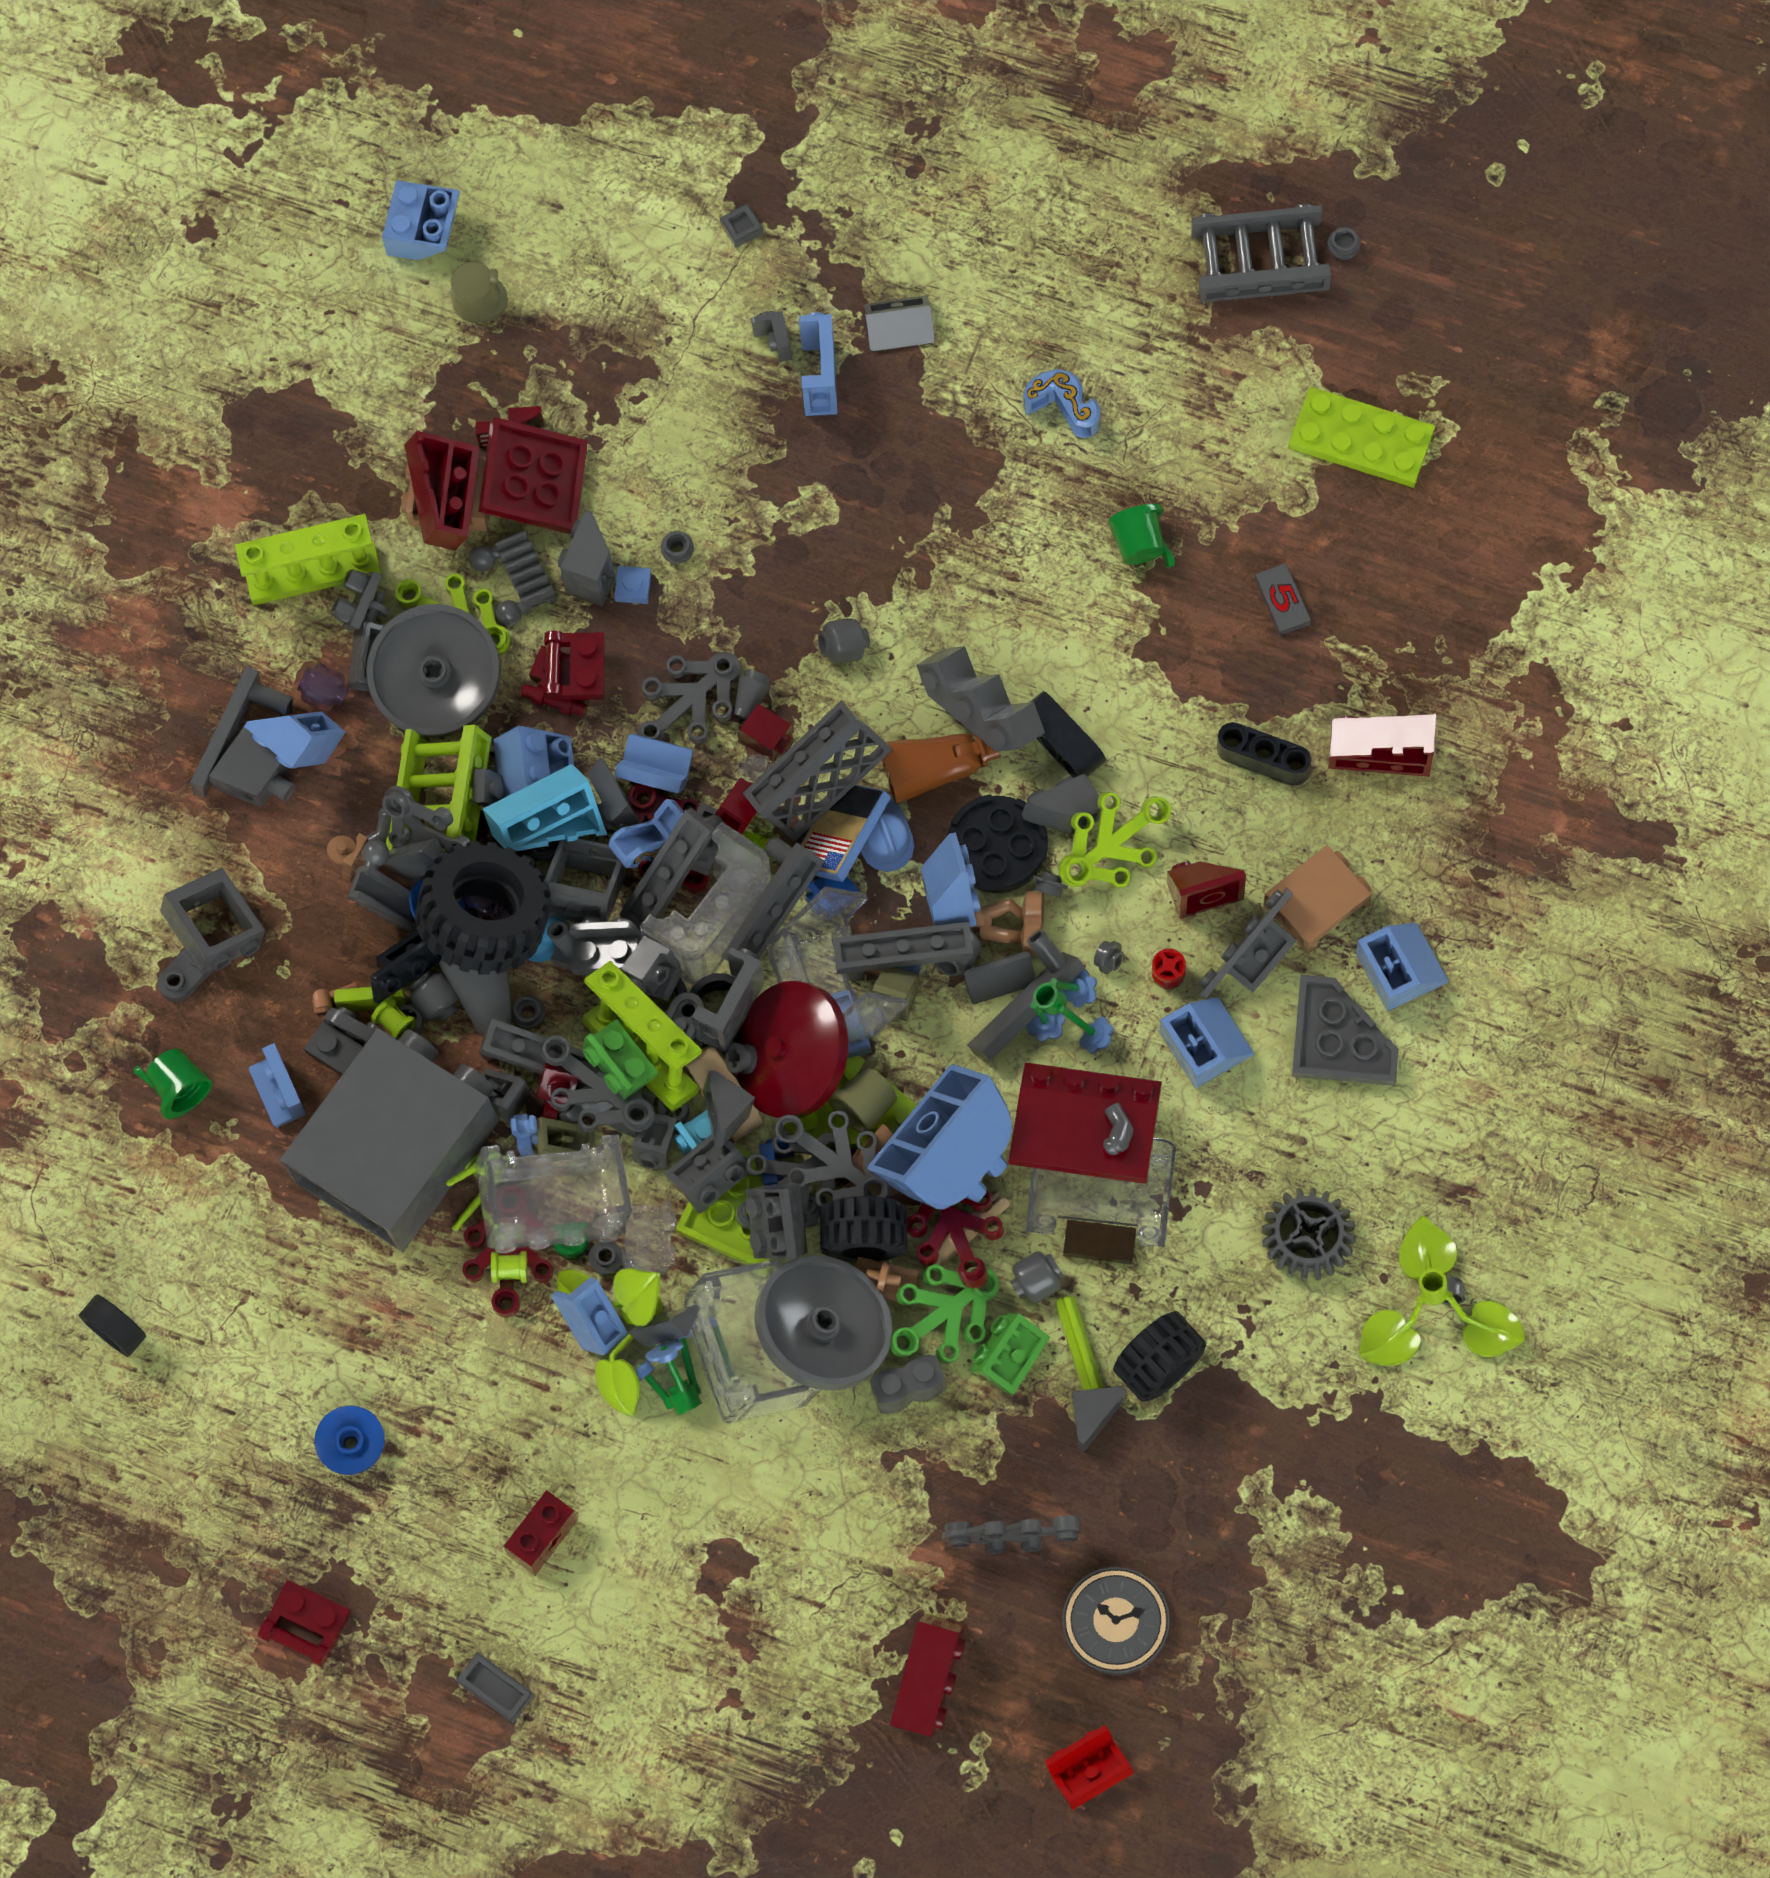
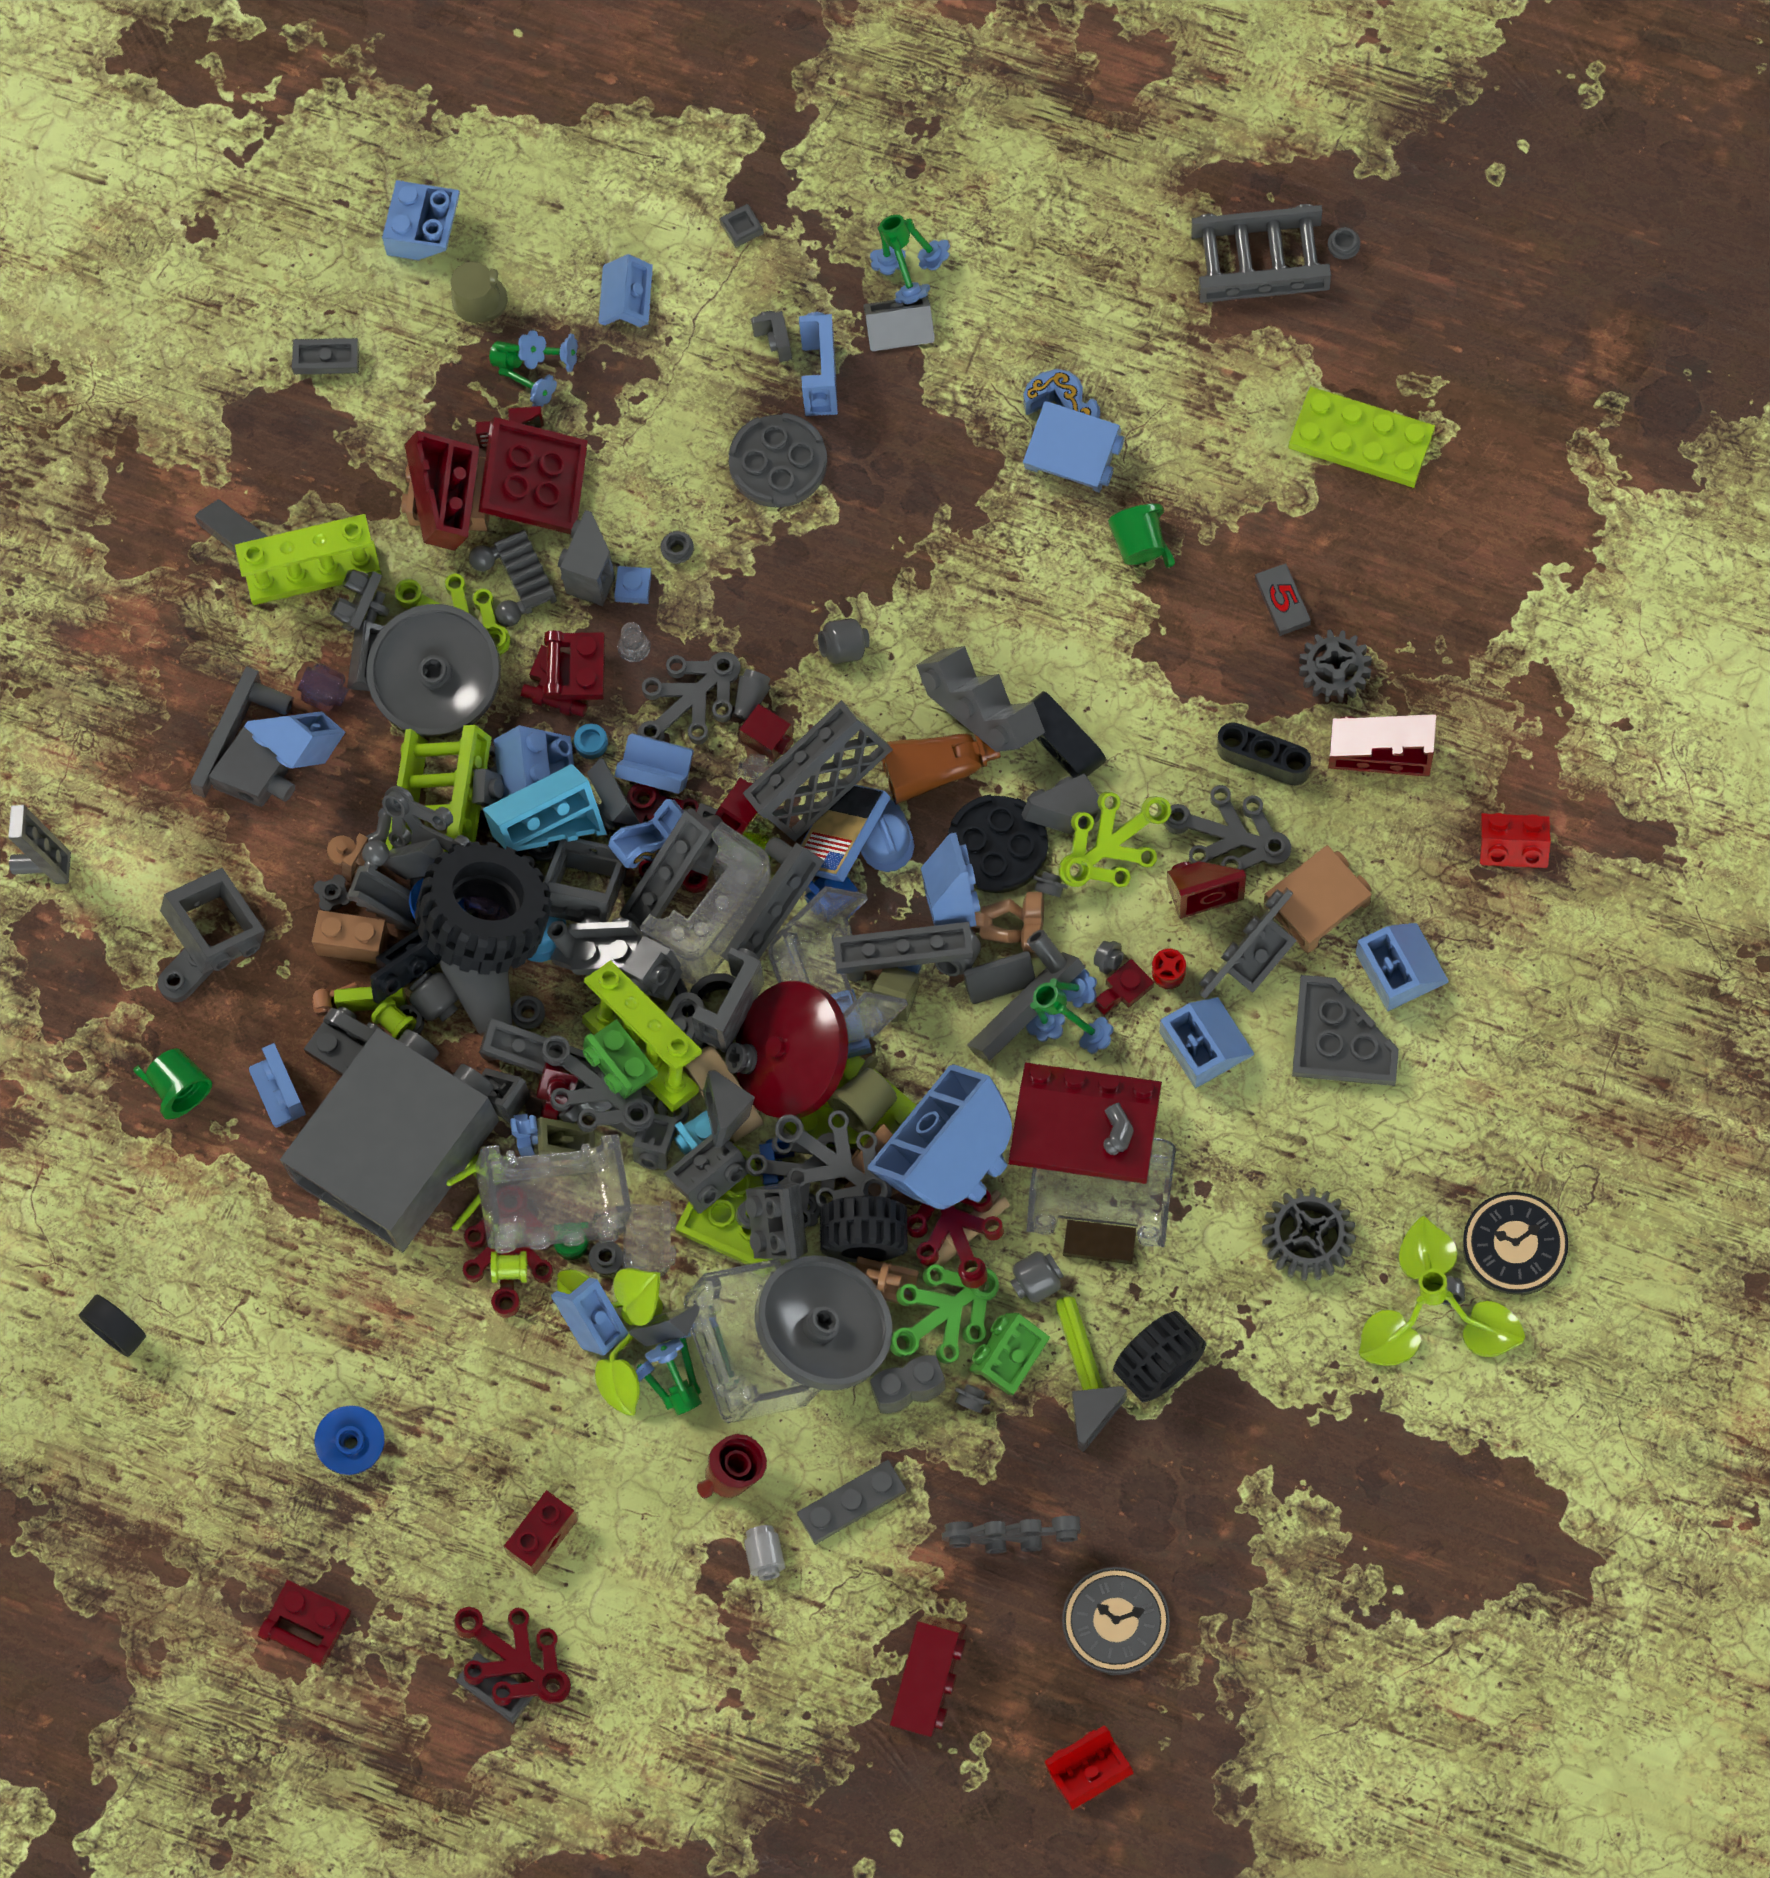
(40, 847): none -> dark grey piece
(227, 525): none -> dark grey slope
(325, 356): none -> dark grey plate
(336, 901): none -> dark grey plate
(349, 936): none -> medium nougat brick
(514, 1660): none -> dark red plant
(531, 351): none -> plant
(590, 741): none -> dark azure tile
(626, 291): none -> medium blue panel
(633, 643): none -> clear cone
(733, 1467): none -> dark red hat
(764, 1552): none -> light grey brick
(778, 460): none -> dark grey tile
(851, 1502): none -> dark grey plate
(894, 237): none -> plant
(971, 1398): none -> dark grey plate
(1074, 446): none -> medium blue panel
(1125, 985): none -> dark red plate
(1233, 834): none -> dark grey plant
(1323, 669): none -> dark grey gear
(1515, 840): none -> red bracket
(1515, 1243): none -> tile

